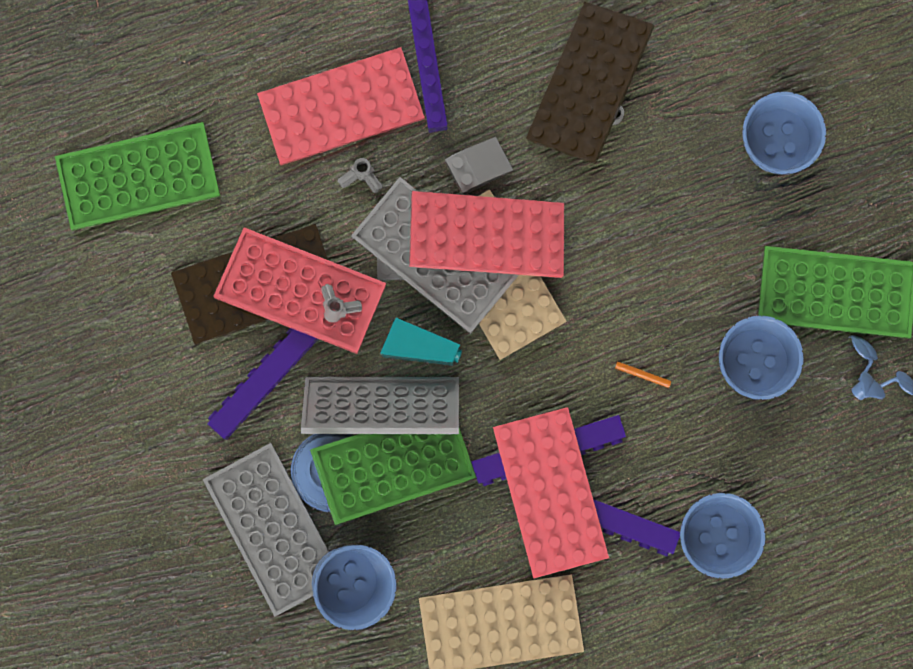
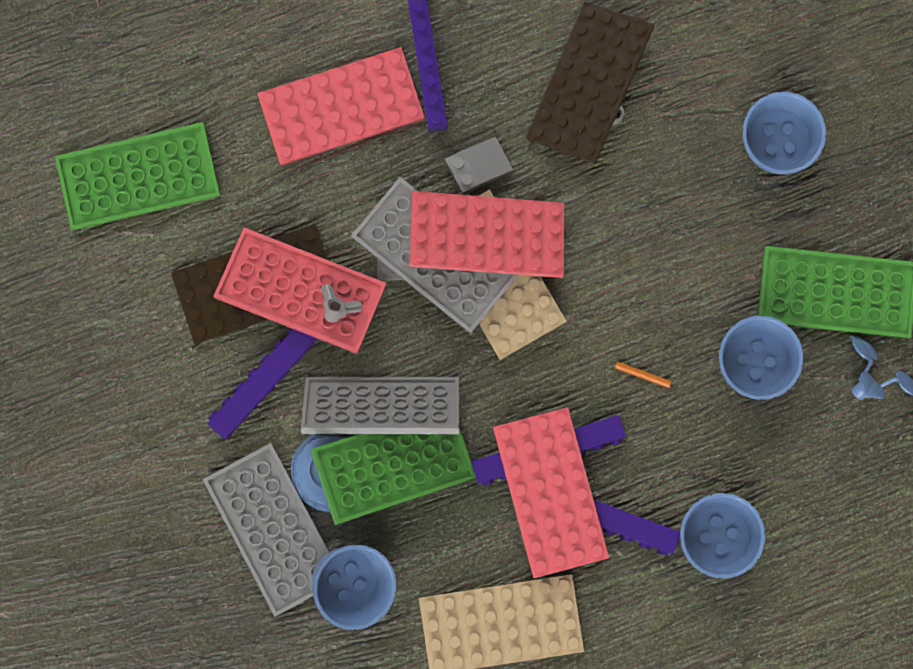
(354, 174): light grey axle -> none
(419, 345): teal slope -> none

